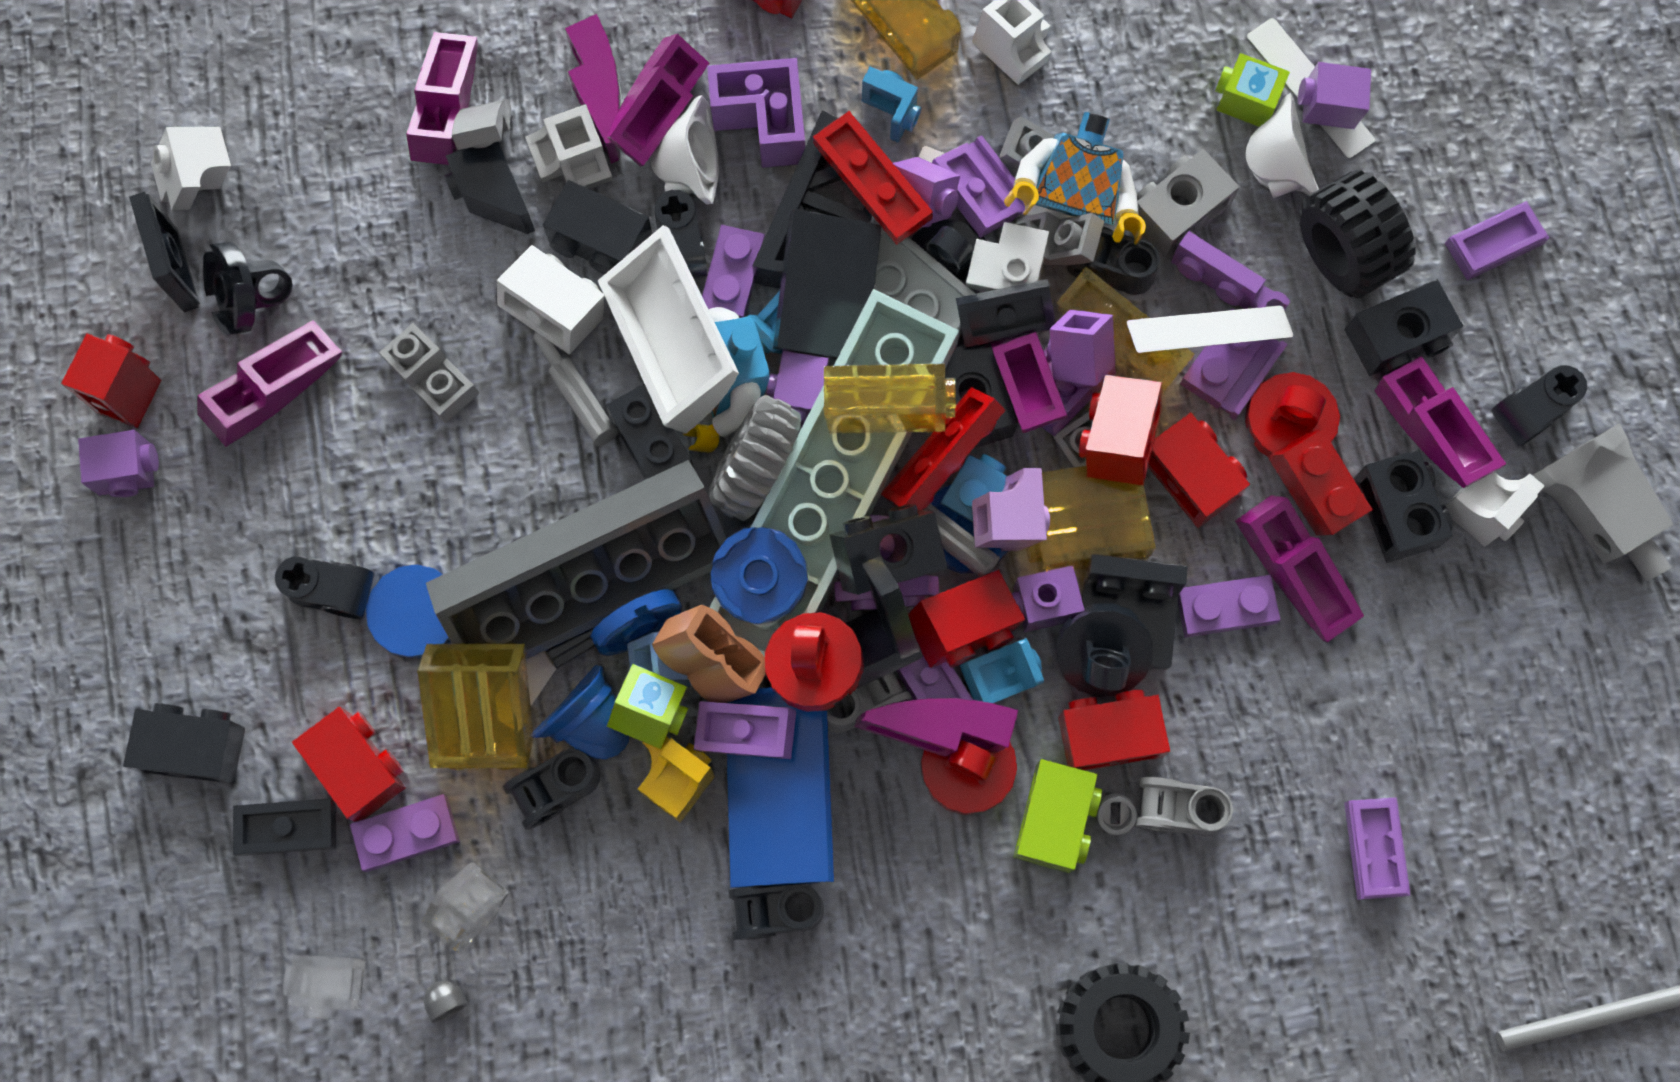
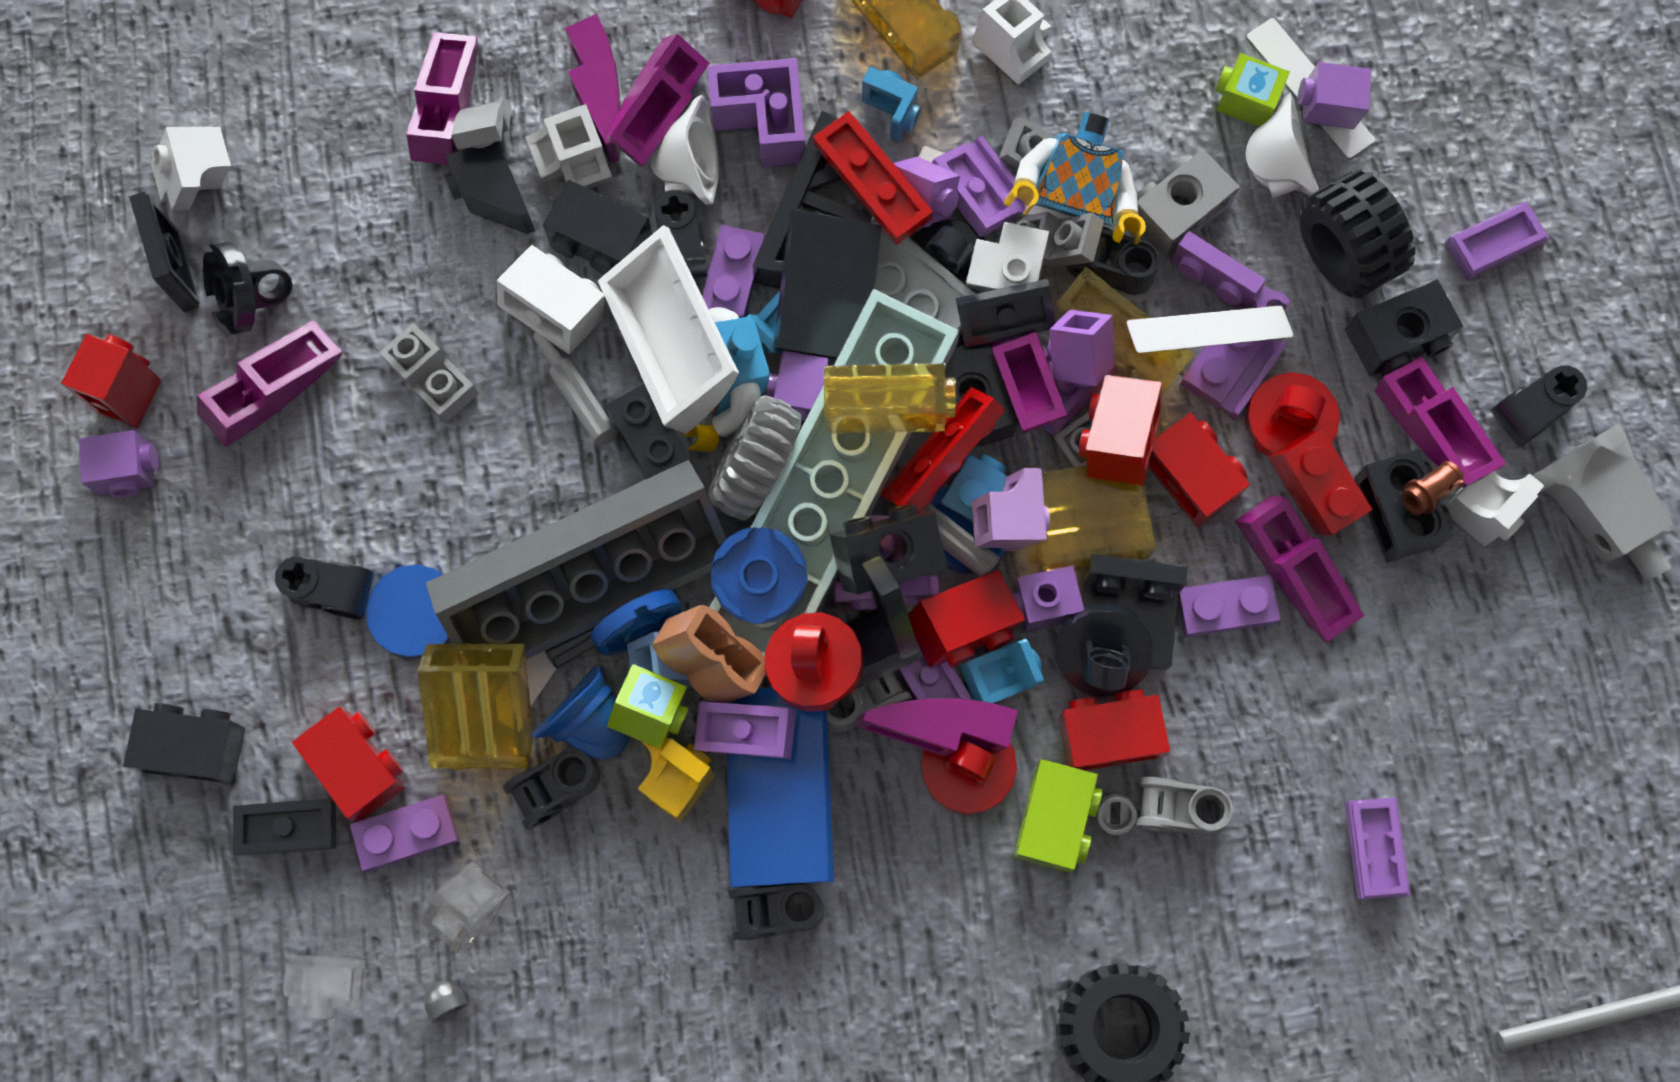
(1424, 494): none -> copper pin

